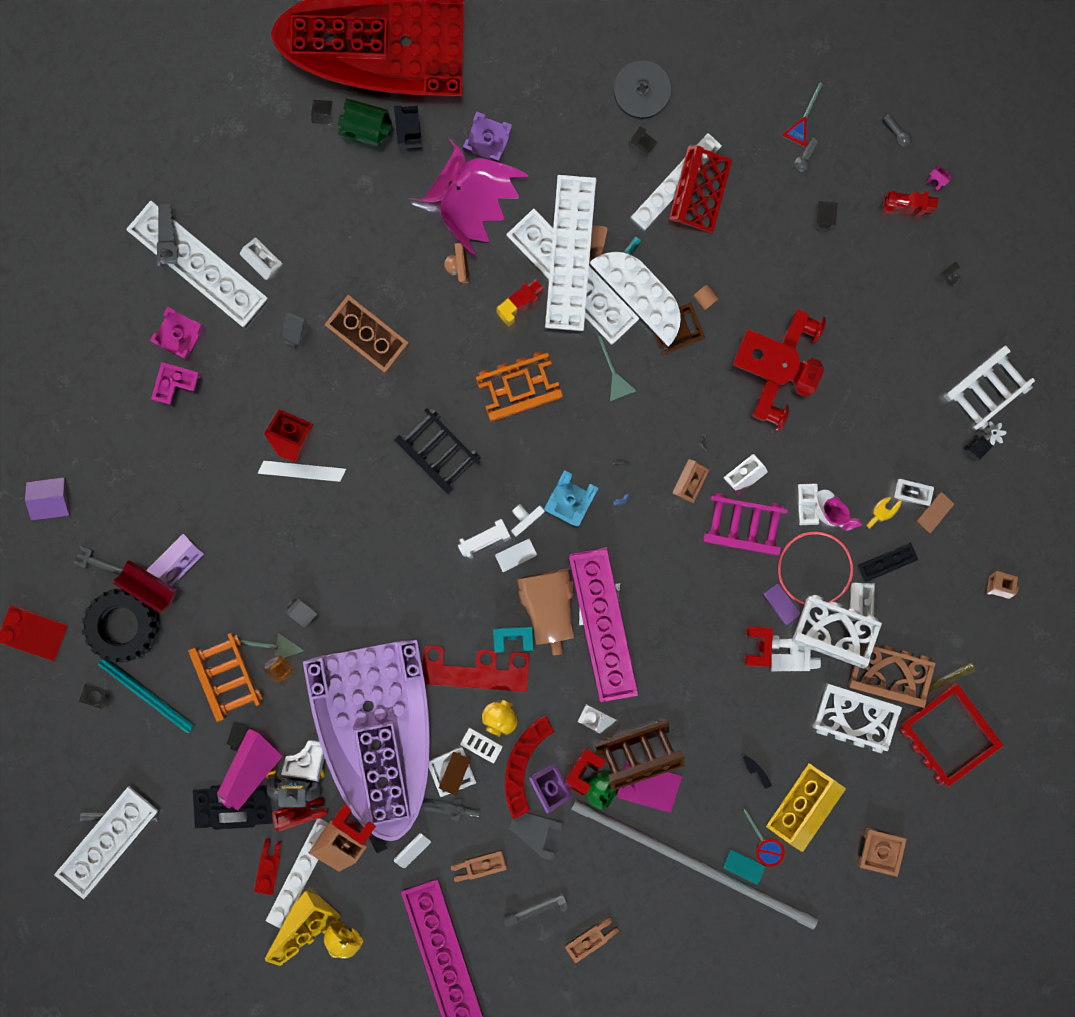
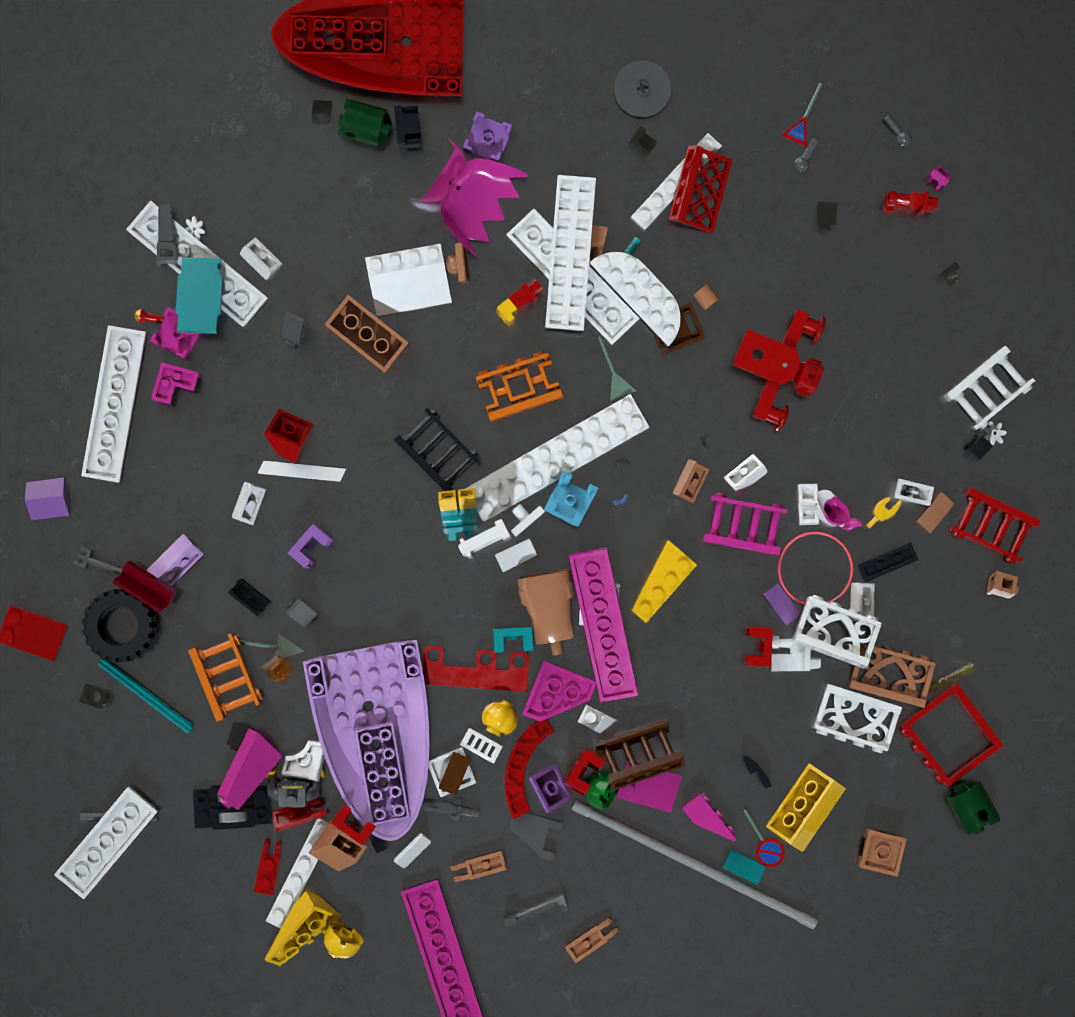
(114, 404): none -> white plate
(143, 316): none -> red piece
(195, 228): none -> white plant
(199, 295): none -> teal piece
(248, 503): none -> white slope
(249, 597): none -> black hinge
(306, 542): none -> medium lavender panel
(408, 280): none -> white slope
(455, 519): none -> hips
(557, 692): none -> dark pink plate
(563, 452): none -> white plate
(663, 580): none -> yellow wedge
(704, 816): none -> dark pink slope
(972, 806): none -> dark green cylinder
(992, 506): none -> red fence

